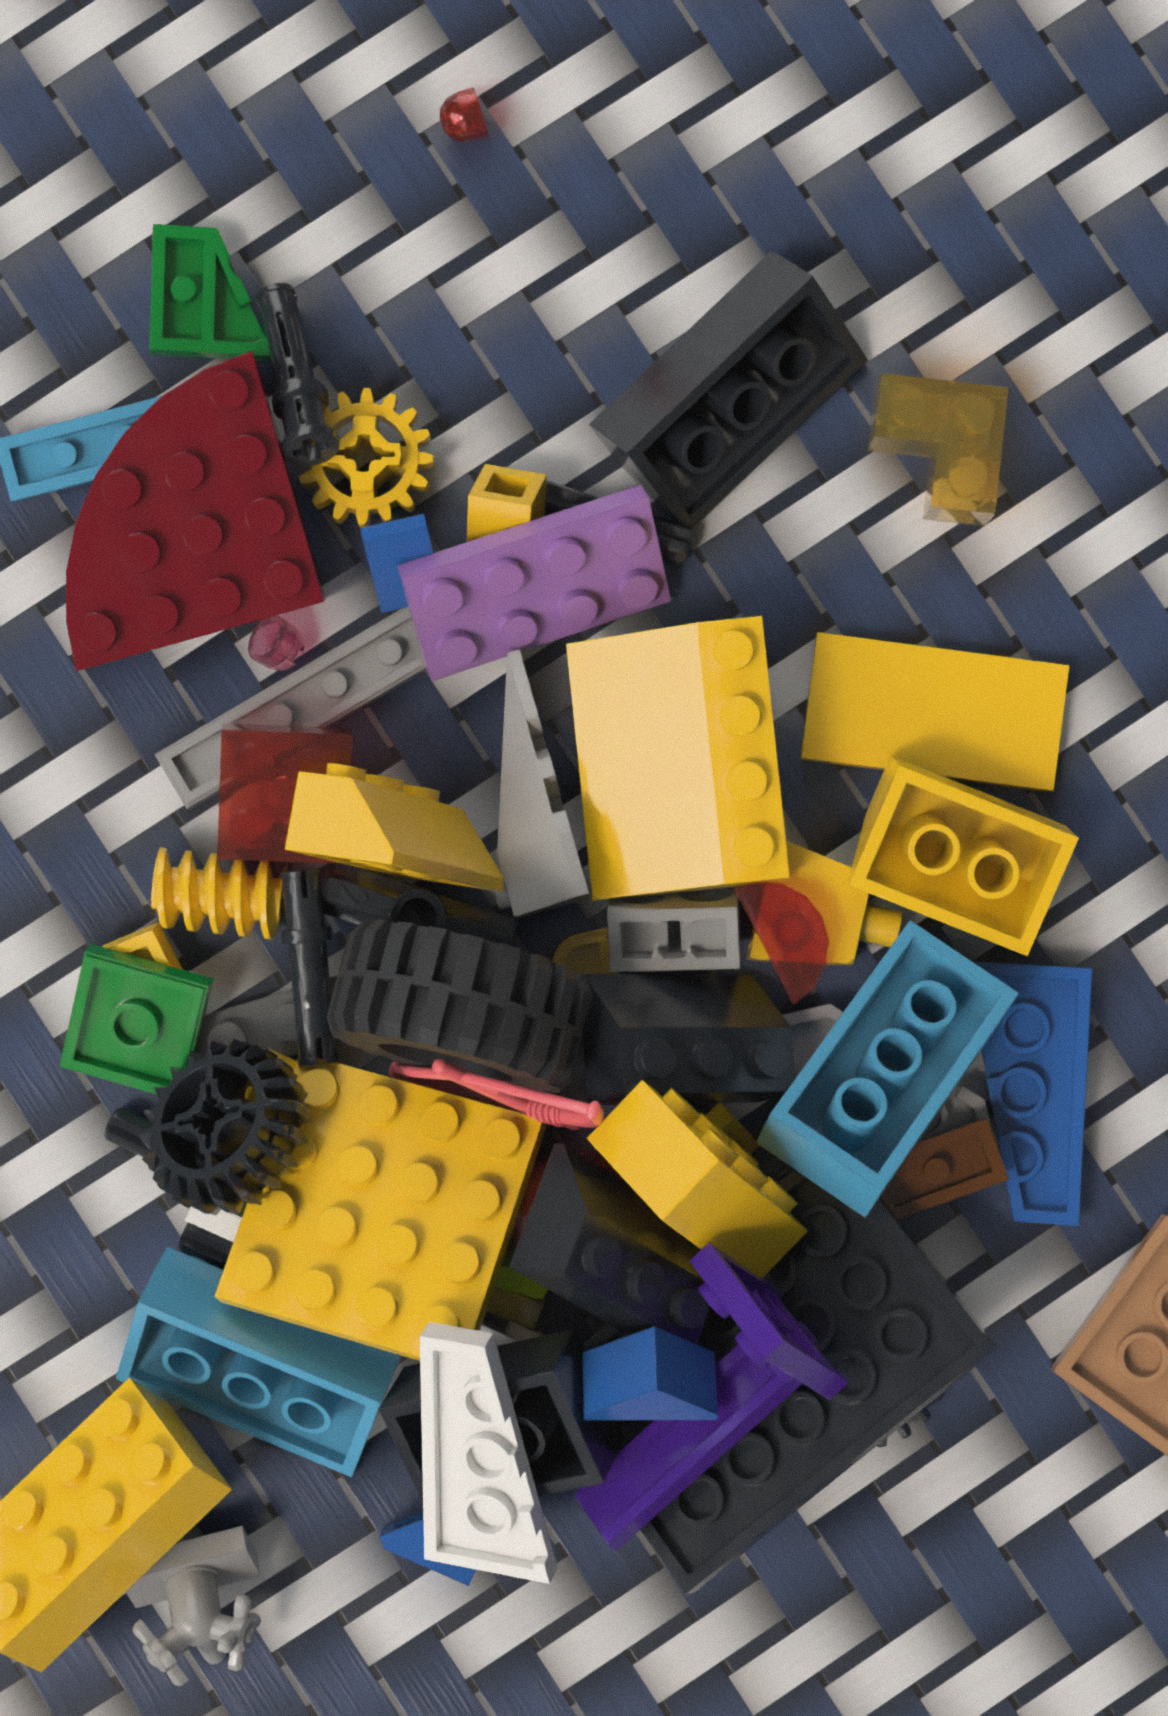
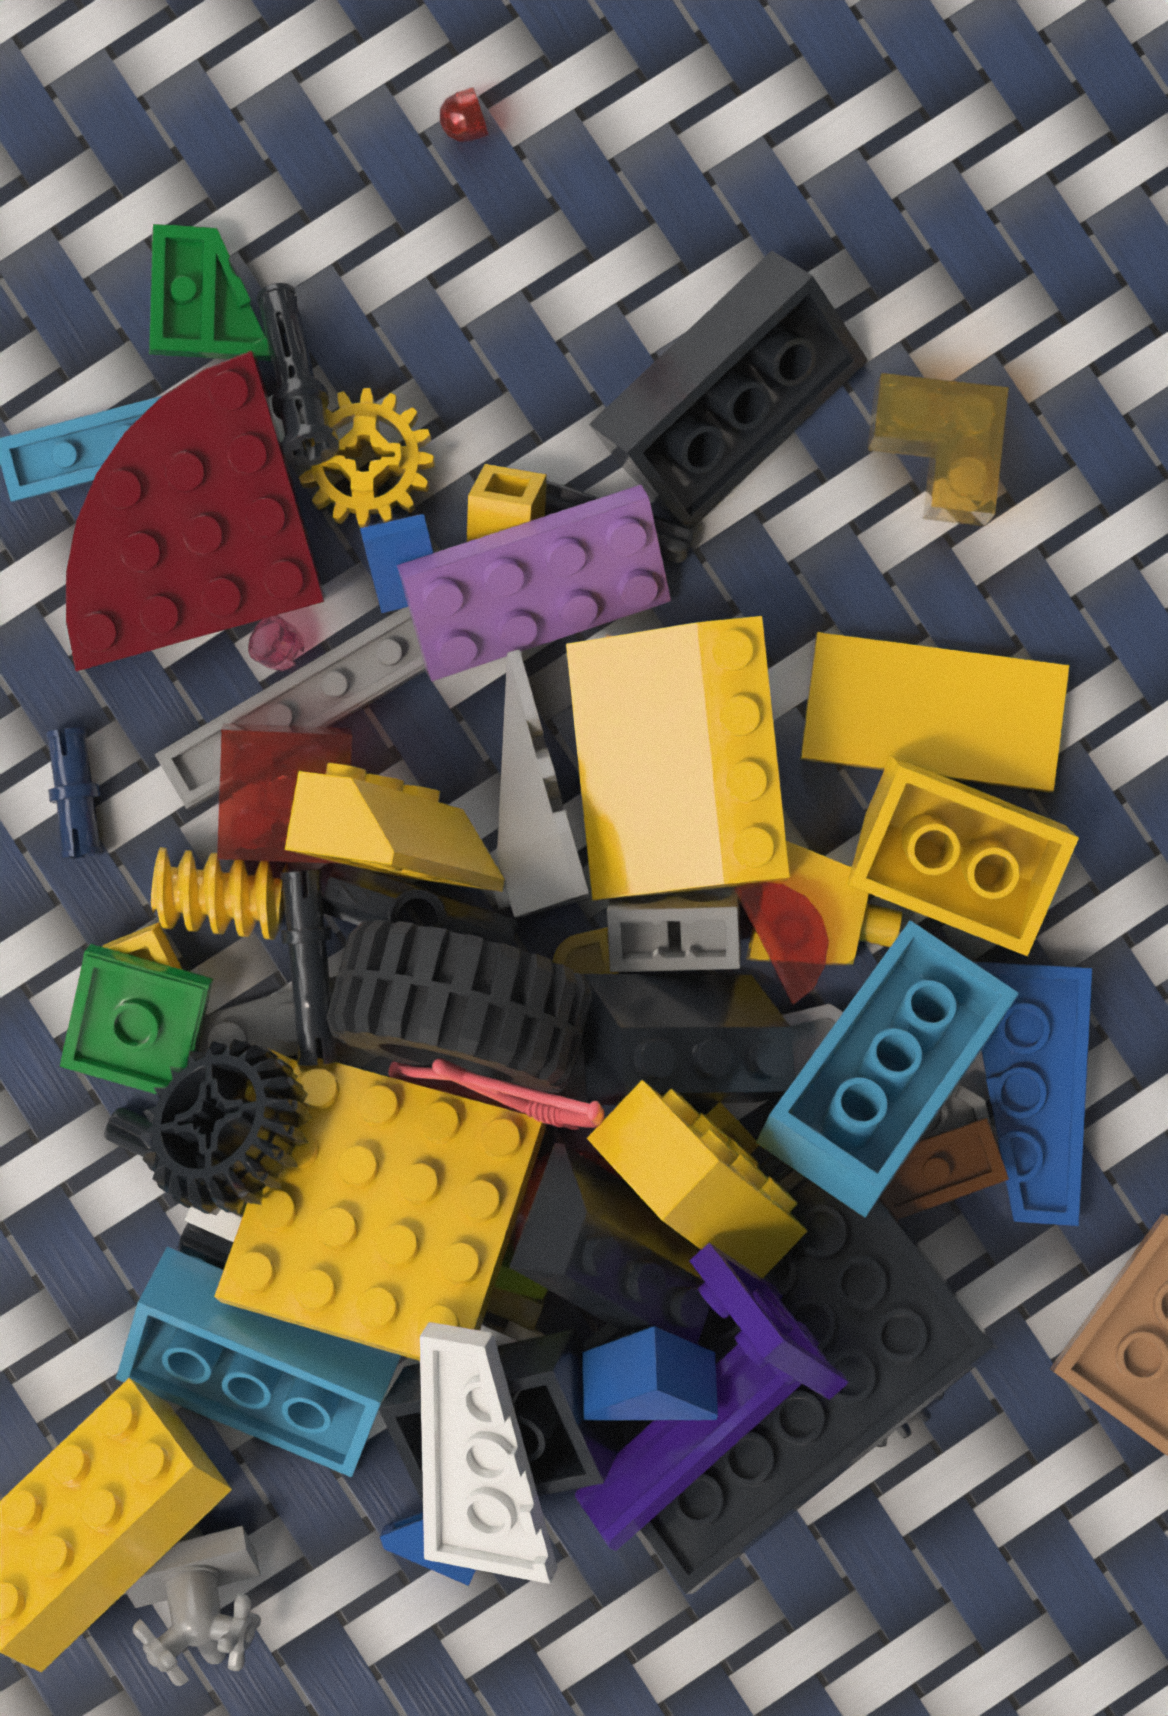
(74, 793): none -> dark blue pin

